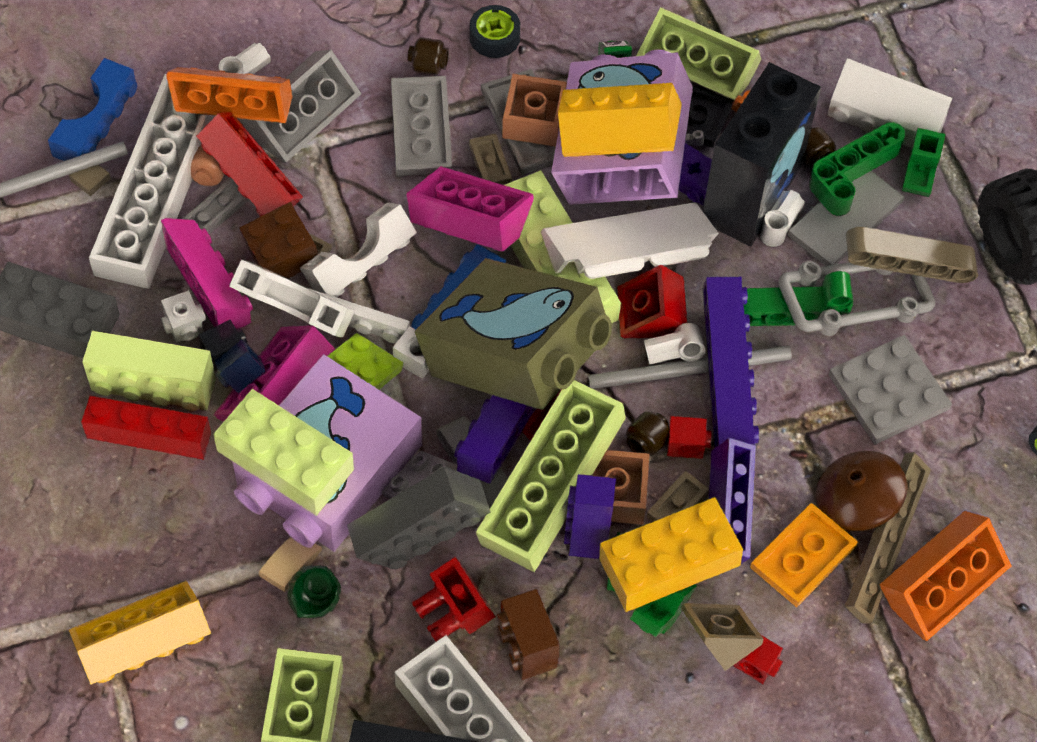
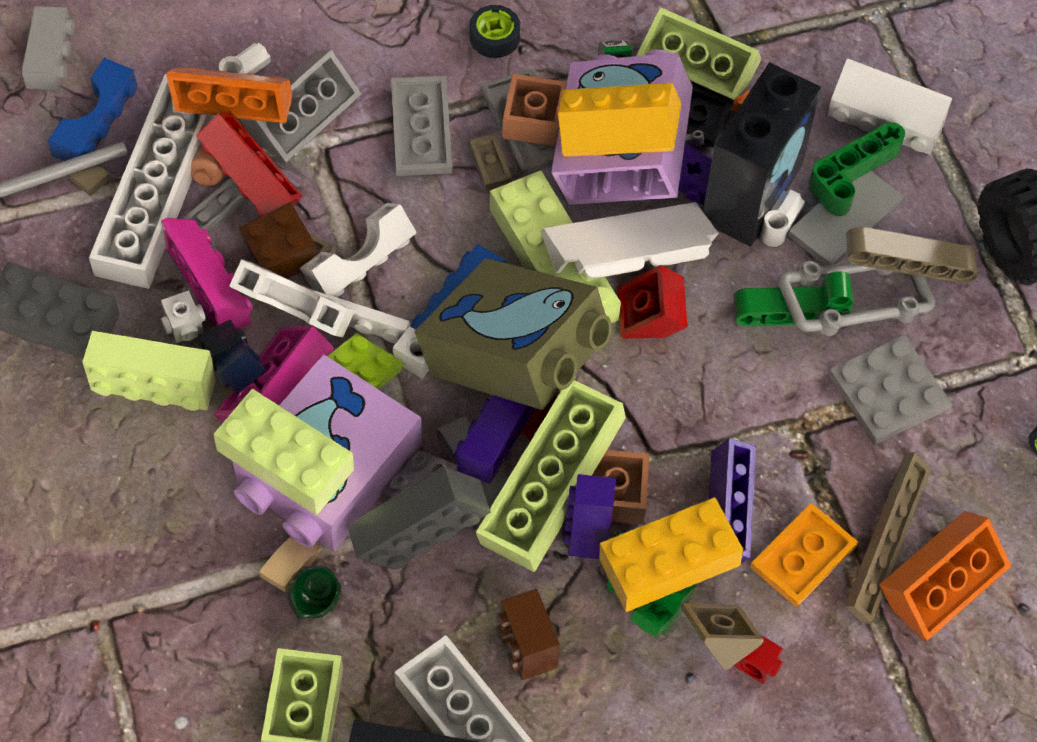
(47, 48): none -> light grey brick
(139, 632): yellow slope -> none
(146, 427): red brick -> none
(428, 56): dark brown head -> none
(459, 591): red brick -> none
(470, 208): dark pink slope -> none
(648, 433): dark brown head -> none
(678, 369): light grey piece -> none
(681, 495): dark tan plate -> none
(683, 343): white piece -> none
(688, 437): red brick -> none
(728, 360): dark purple brick -> none
(818, 146): dark brown head -> none
(866, 501): reddish brown dish -> none
(923, 162): green brick -> none

